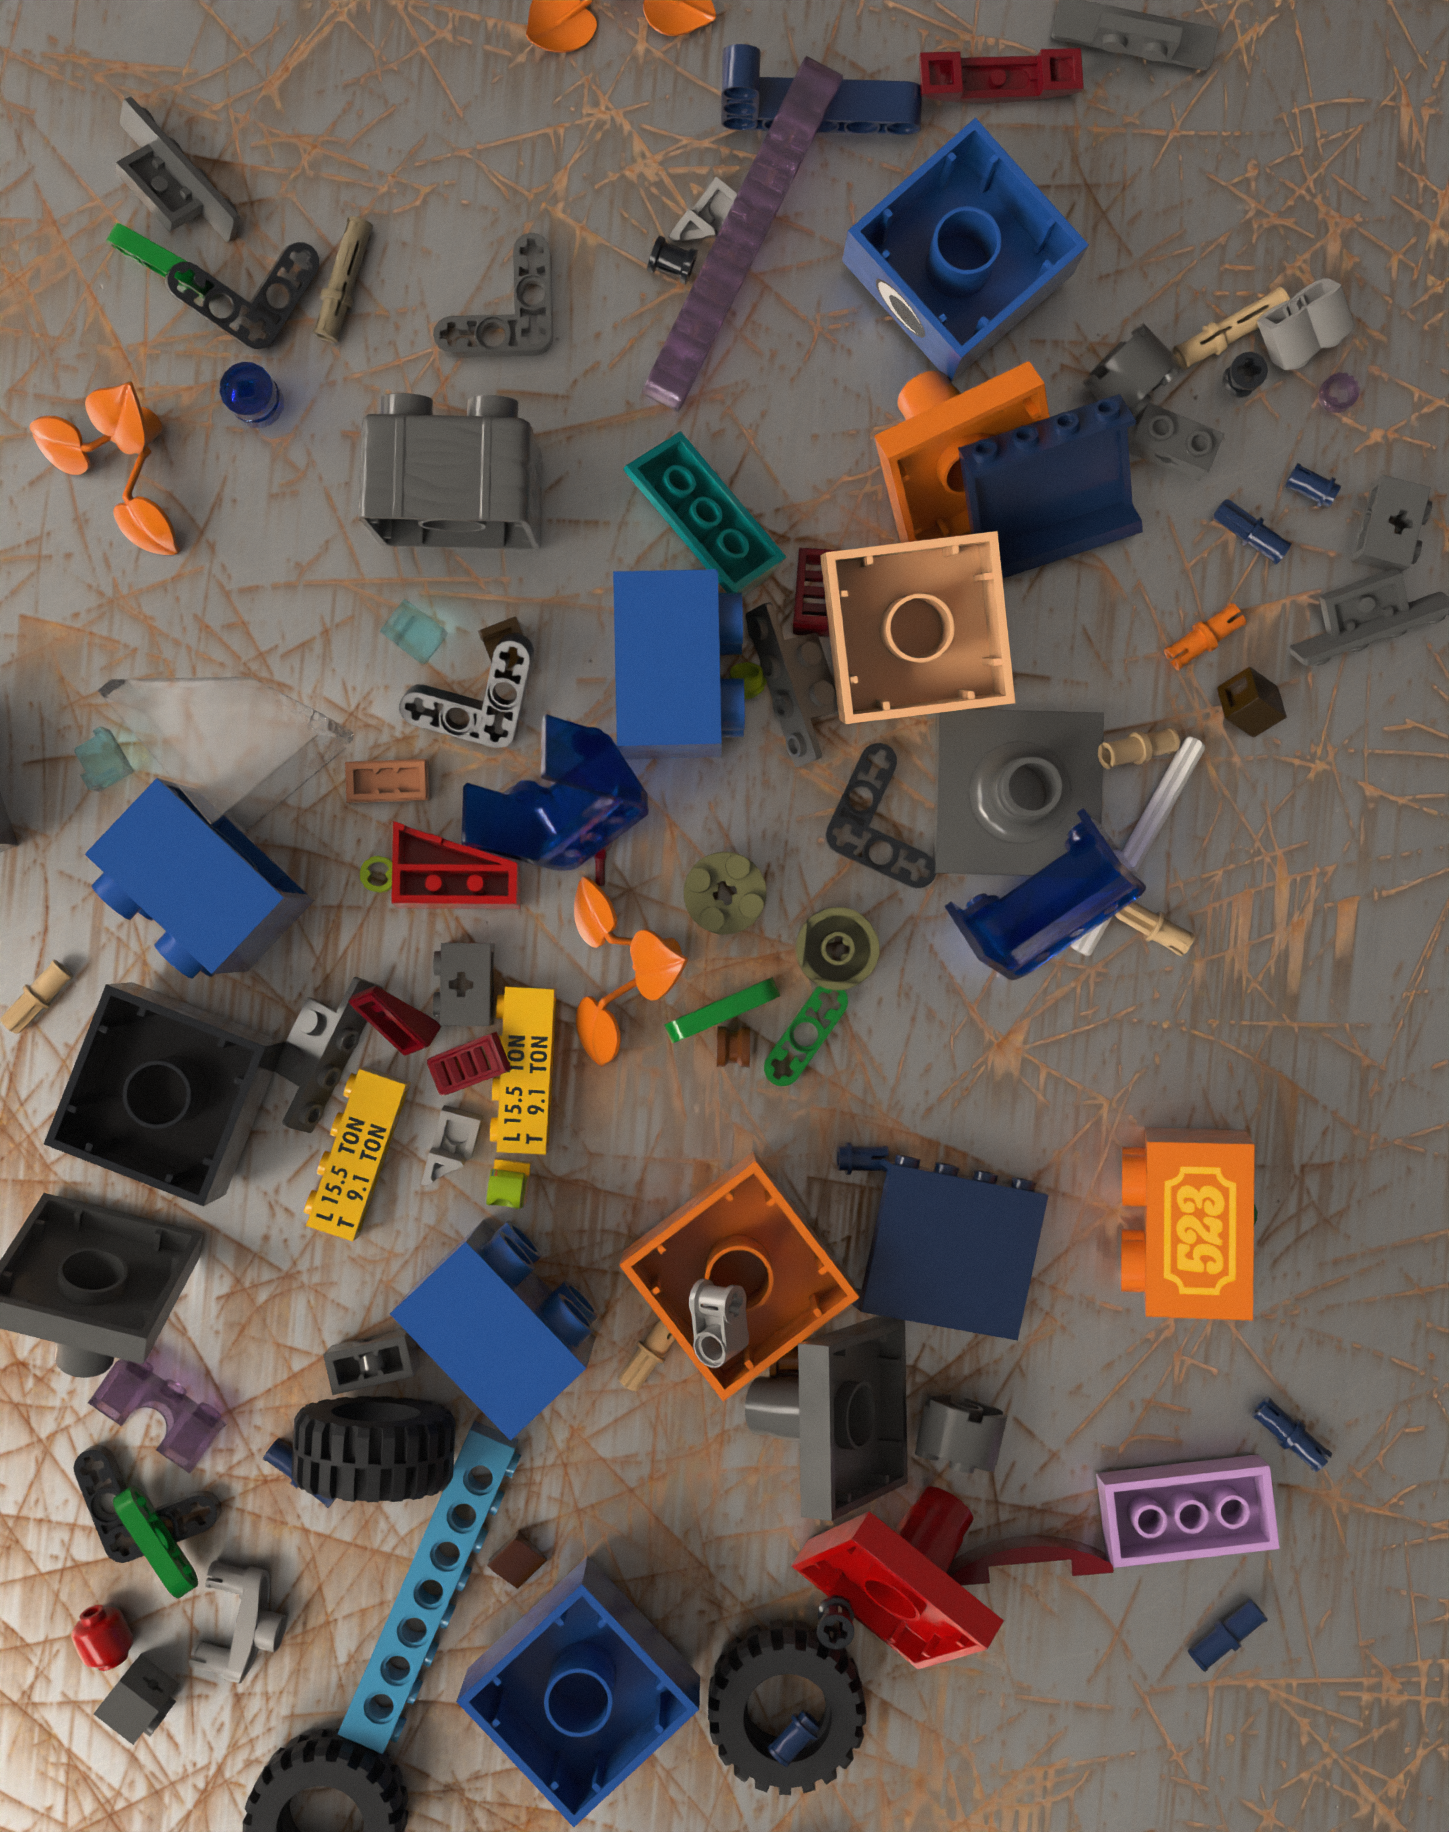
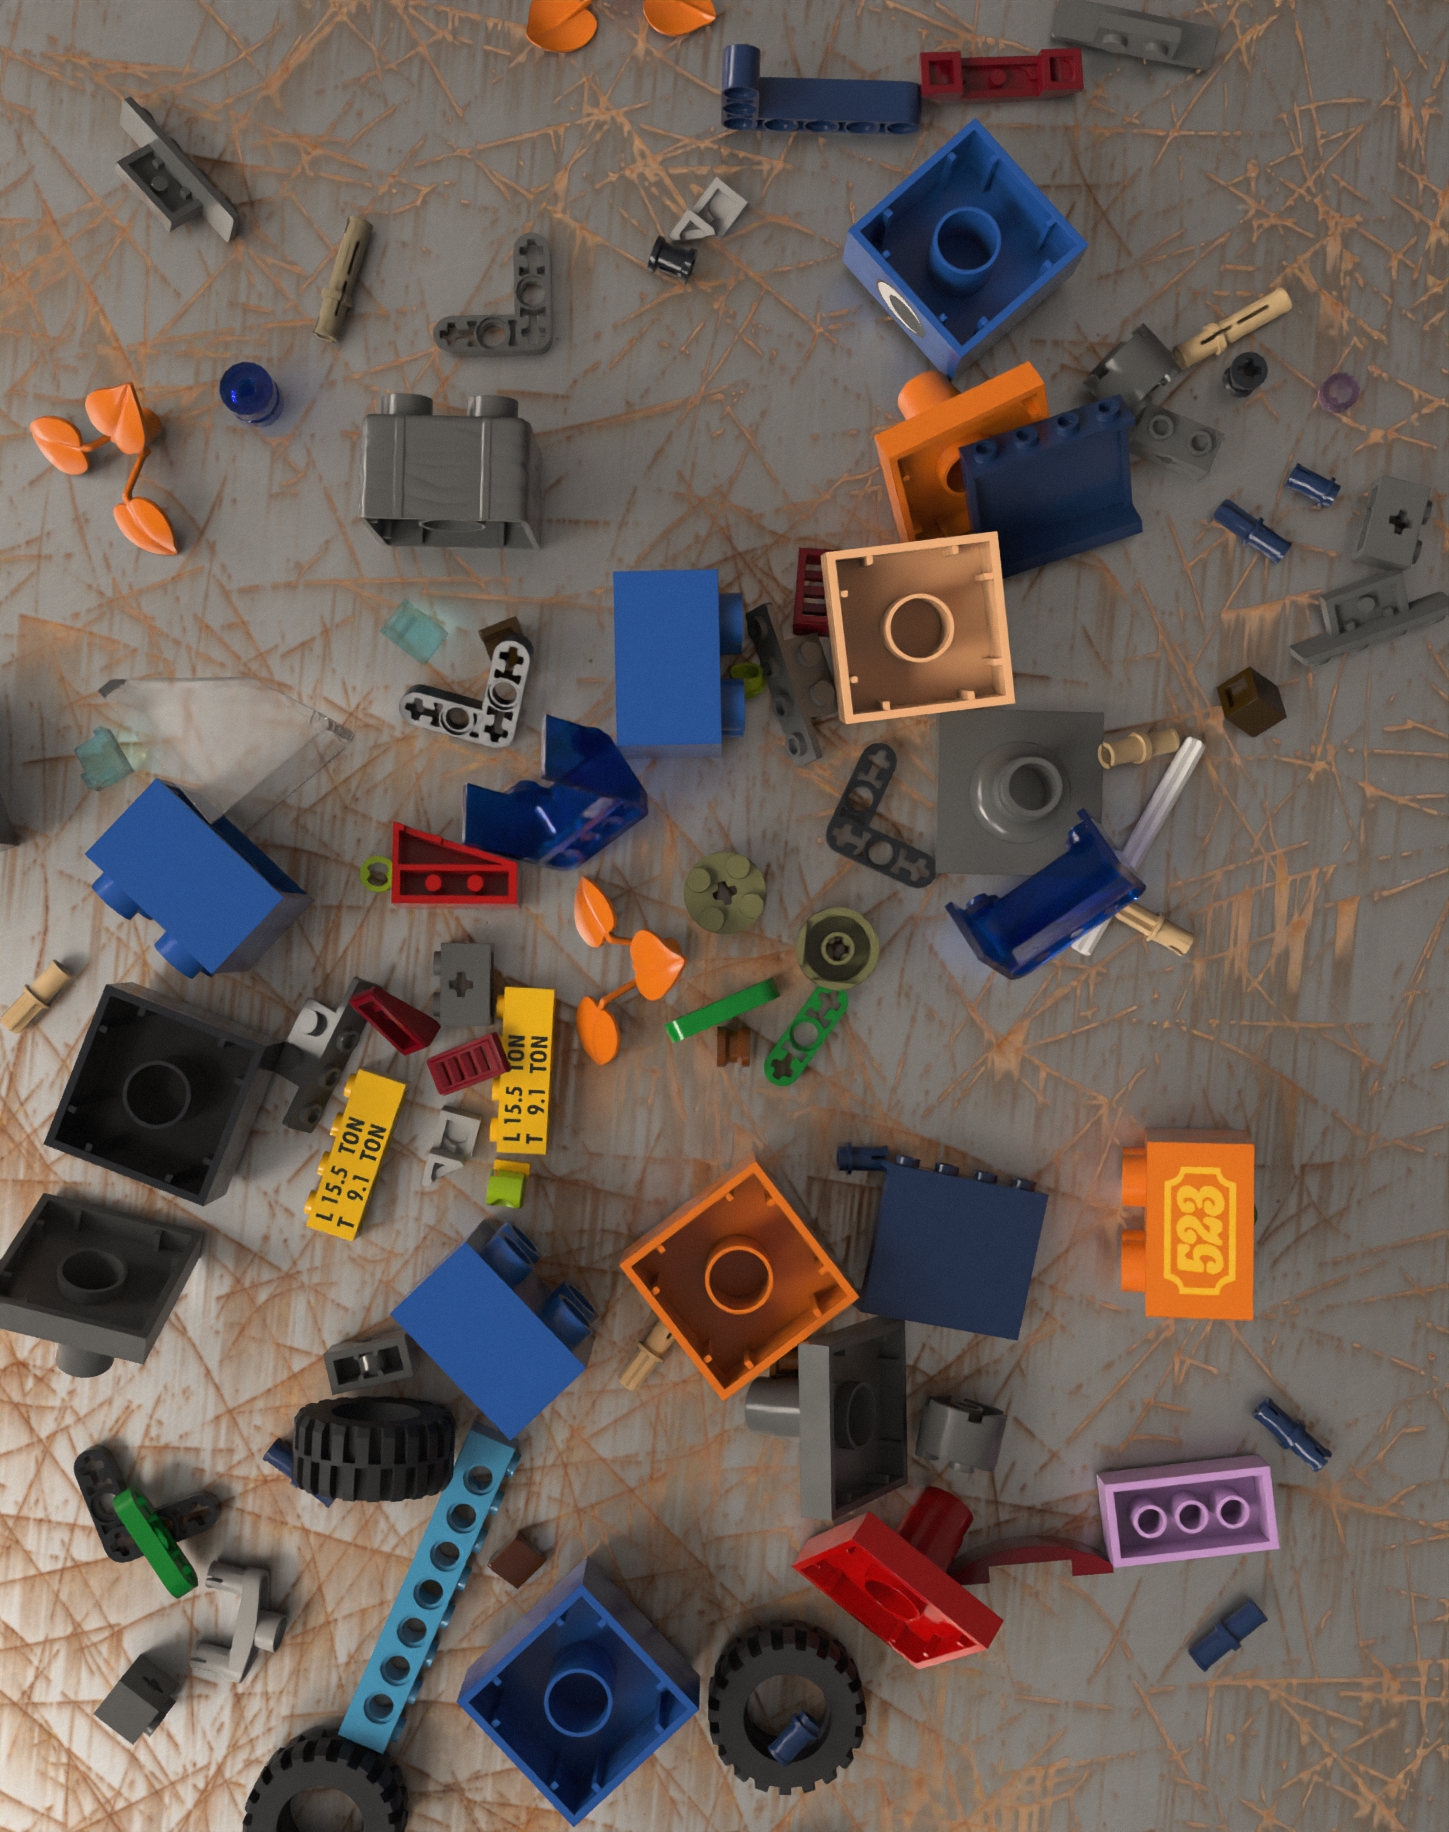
(102, 1637): red head -> none
(150, 255): green beam -> none
(189, 1425): clear purple arch -> none
(259, 306): black beam -> none
(387, 781): nougat plate -> none
(600, 865): dark red hand -> none
(706, 514): teal slope -> none
(720, 1323): light grey piece -> none
(742, 233): clear purple beam -> none
(843, 1630): black bush -> none
(1205, 636): orange pin -> none
(1306, 323): light grey brick -> none

